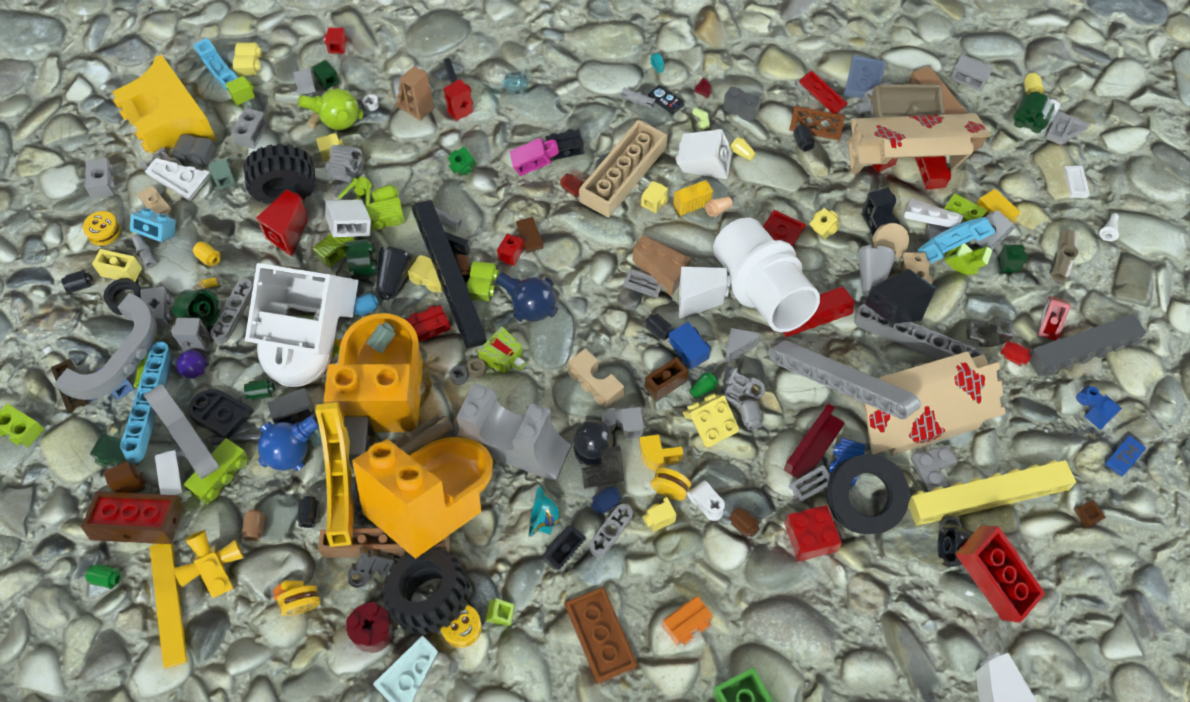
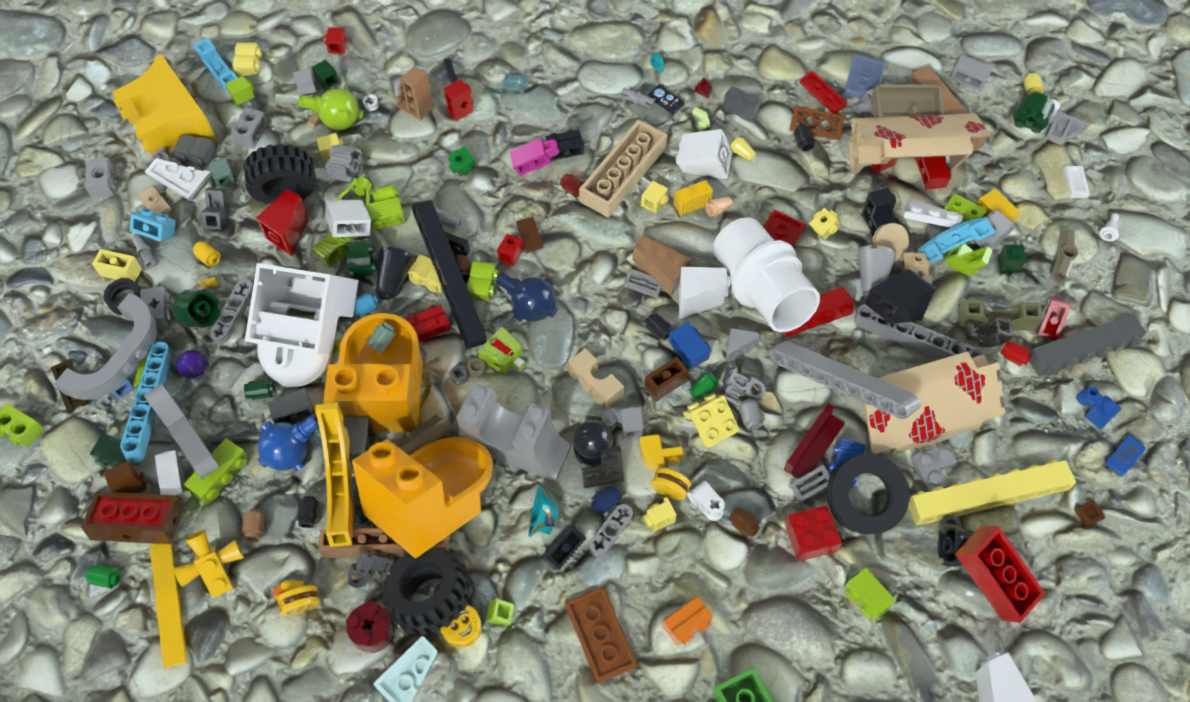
(77, 281): black brick -> none
(101, 228): yellow head -> none
(192, 334): light grey brick -> none
(217, 210): none -> dark grey brick
(220, 414): black tile -> none
(869, 595): none -> lime brick
(1023, 316): none -> olive arch

